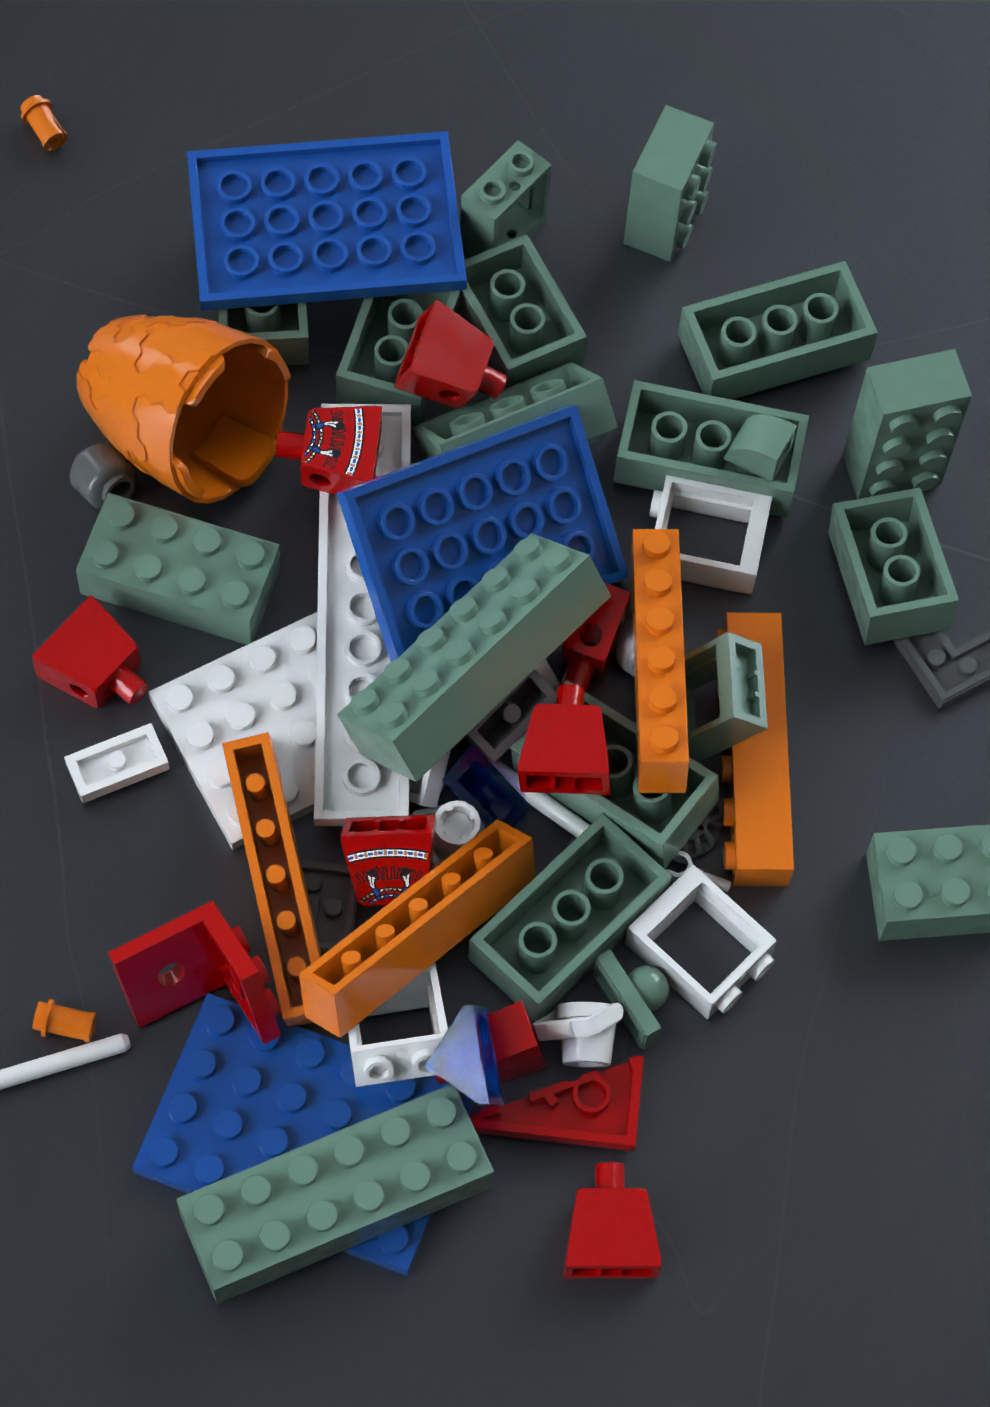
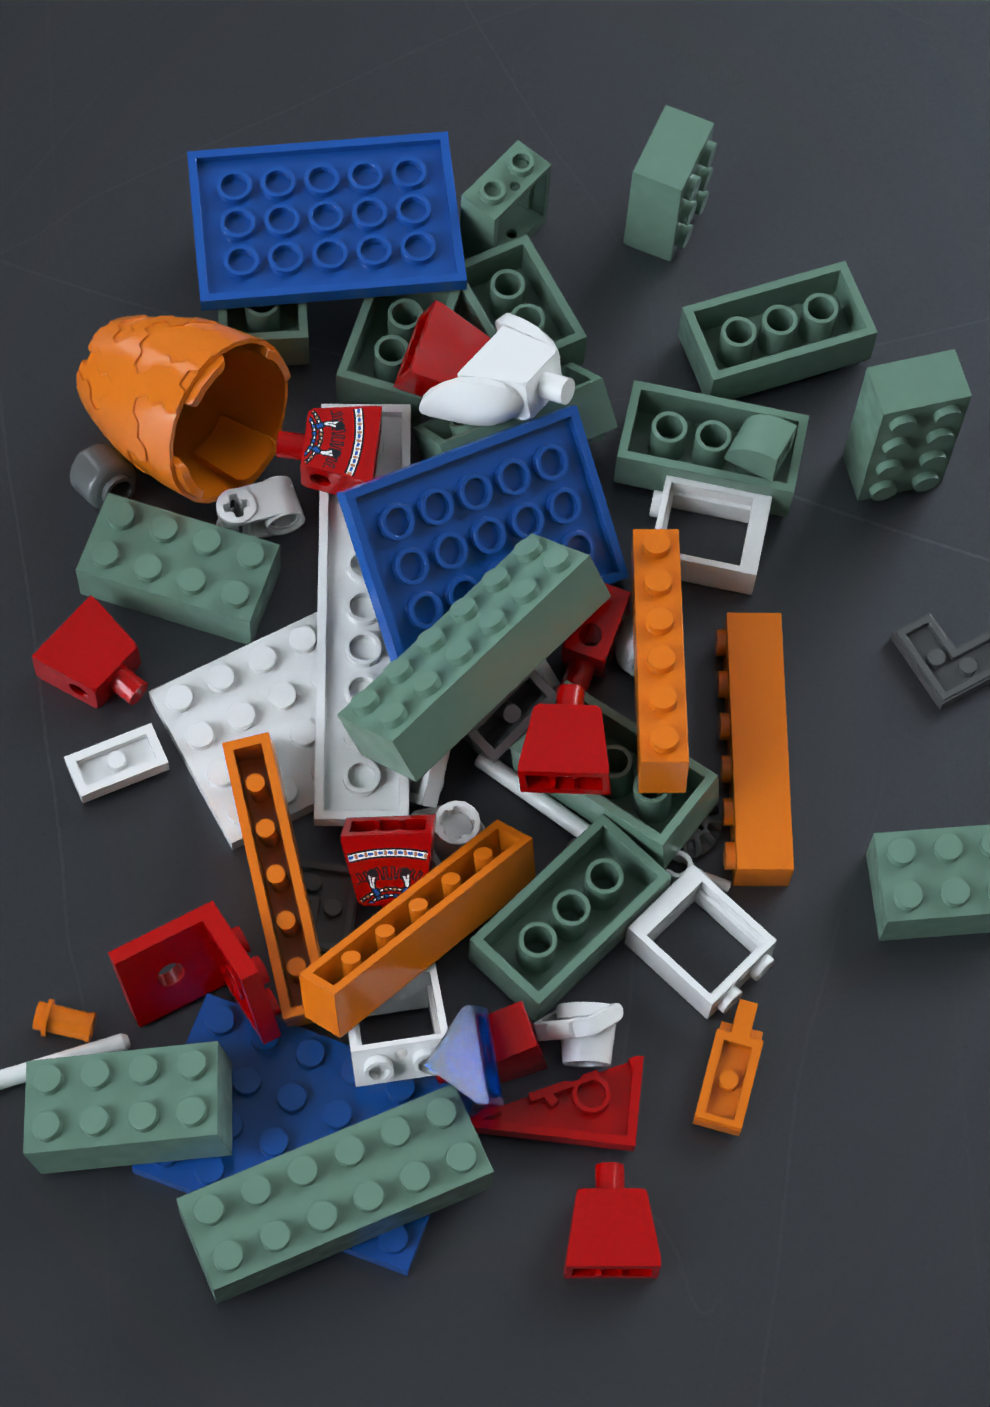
(38, 114): orange pin -> none
(128, 1107): none -> sand green brick
(261, 508): none -> white piece
(485, 788): clear blue slope -> none
(504, 380): none -> white torso
(638, 994): sand green tile -> none
(730, 1072): none -> orange hinge
(741, 691): sand green window -> none
(893, 566): sand green brick -> none

